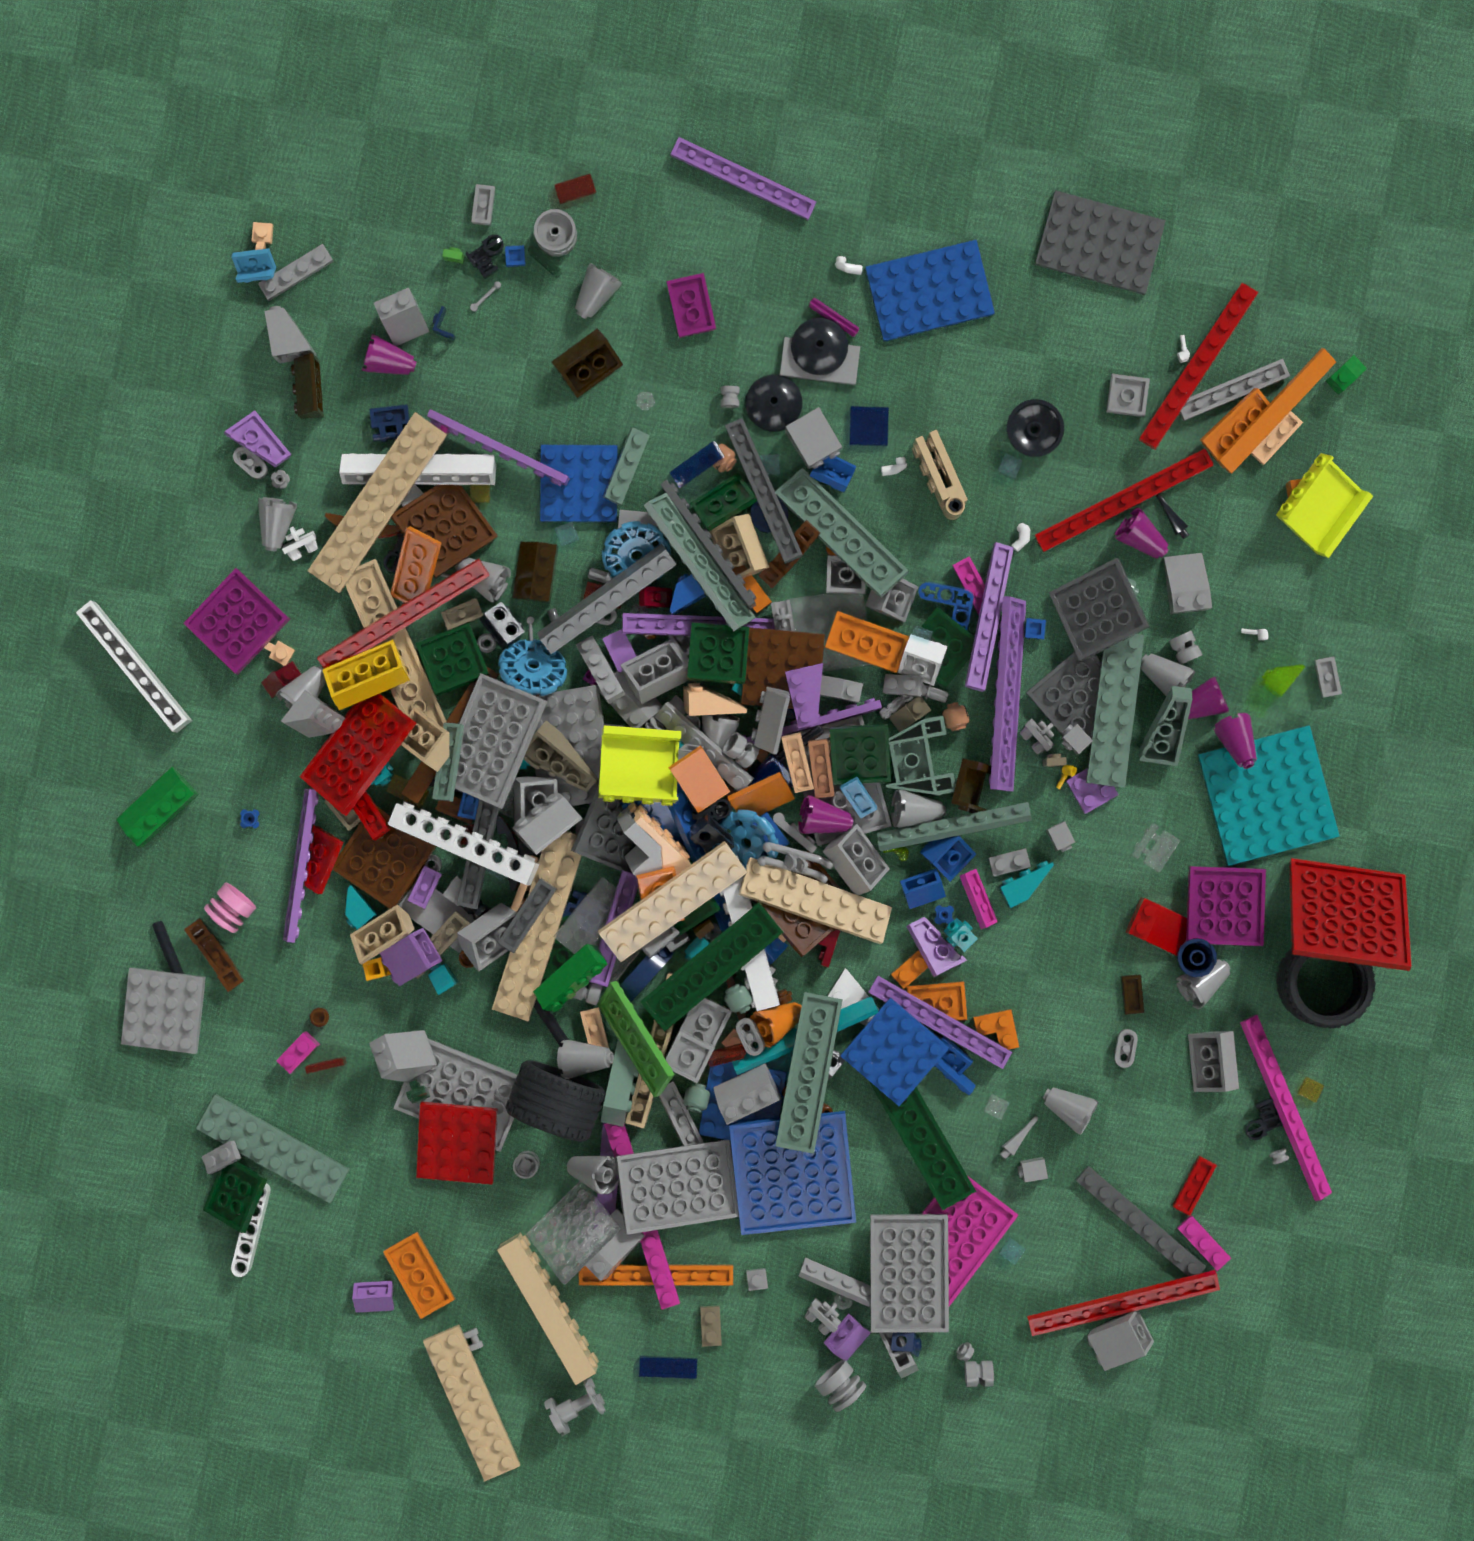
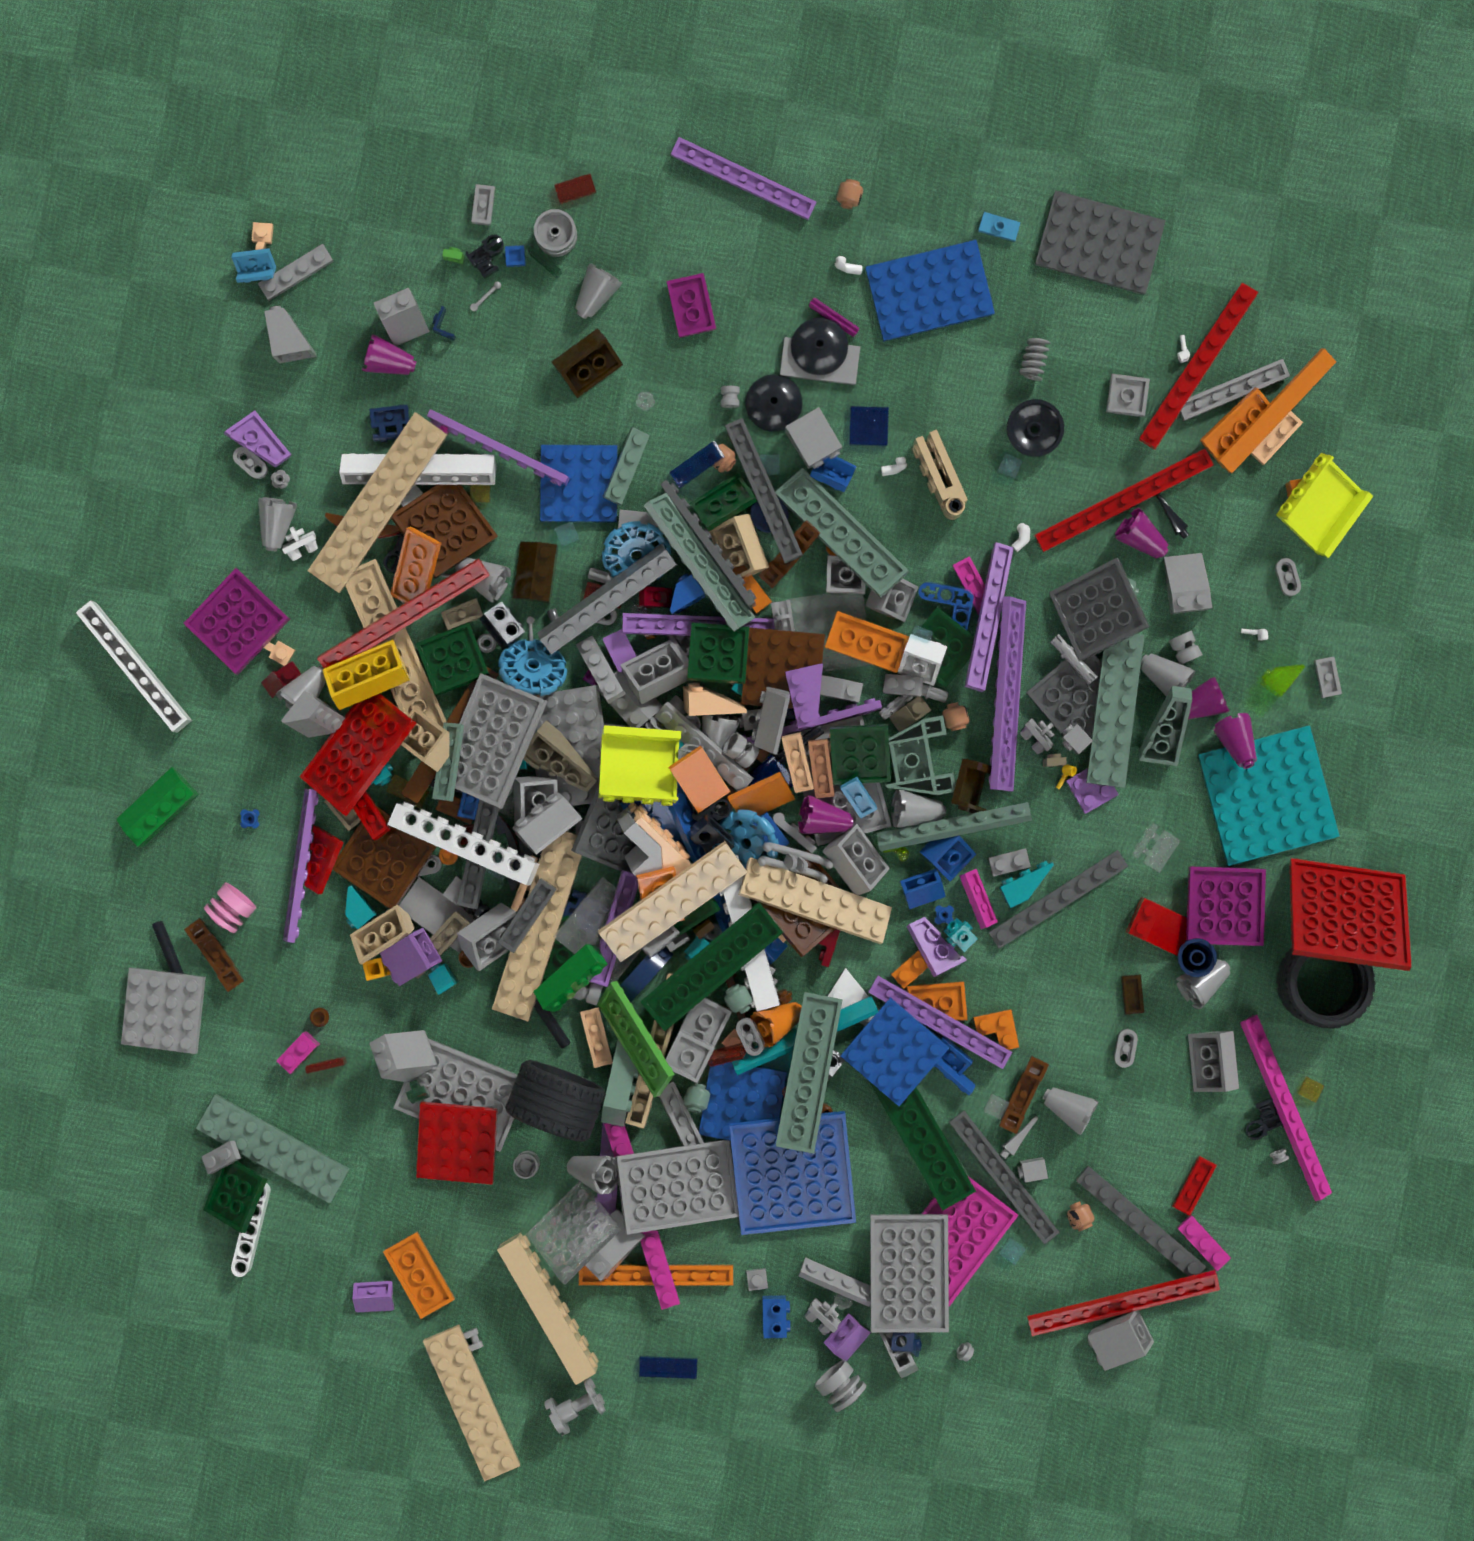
(307, 387): dark brown slope -> none
(424, 887): medium lavender plate -> none
(447, 857): none -> orange tile
(582, 1058): light grey cone -> none
(711, 1326): dark tan plate -> none
(746, 1093): light grey slope -> none
(748, 719): none -> light grey brick
(774, 1316): none -> blue brick
(849, 194): none -> nougat head
(979, 1373): light grey wheel -> none
(999, 227): none -> dark azure plate
(1004, 1177): none -> dark grey plate
(1023, 1094): none -> reddish brown slope
(1033, 358): none -> light grey piece
(1035, 628): blue plate -> none
(1058, 899): none -> dark grey plate
(1060, 837): light grey brick -> none
(1070, 655): none -> light grey pin
(1080, 1216): none -> nougat head
(1290, 576): none -> light grey plate
(1346, 374): green slope -> none

